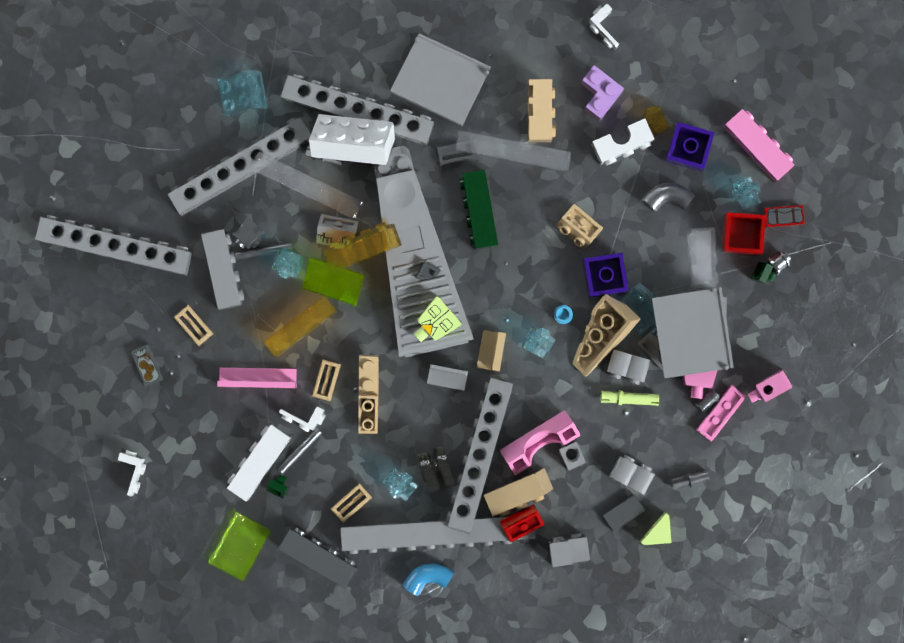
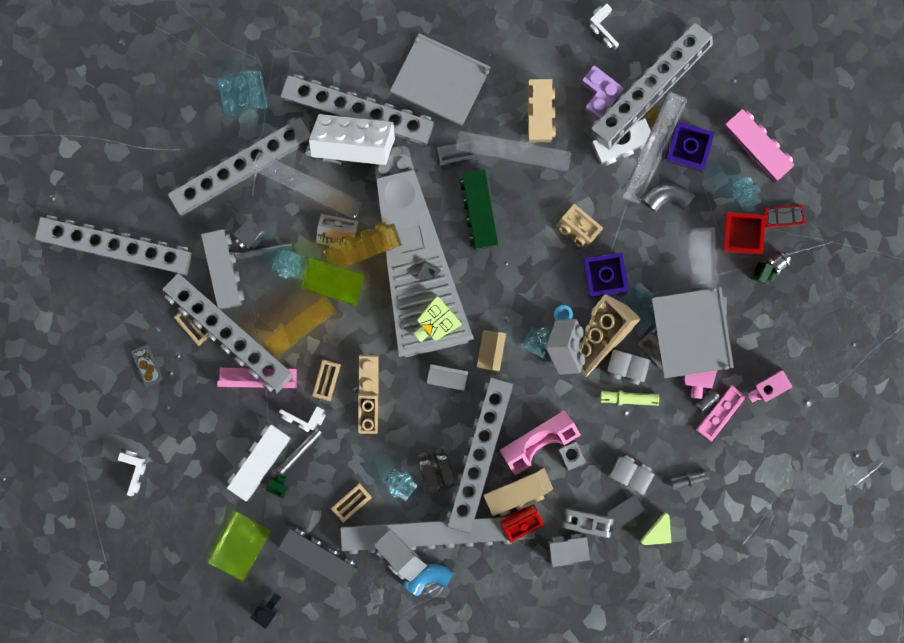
(180, 286): none -> light grey brick
(265, 611): none -> black brick
(402, 559): none -> light grey brick
(564, 346): none -> light grey brick
(587, 522): none -> light grey plate
(637, 109): none -> light grey brick
(654, 147): none -> clear tile

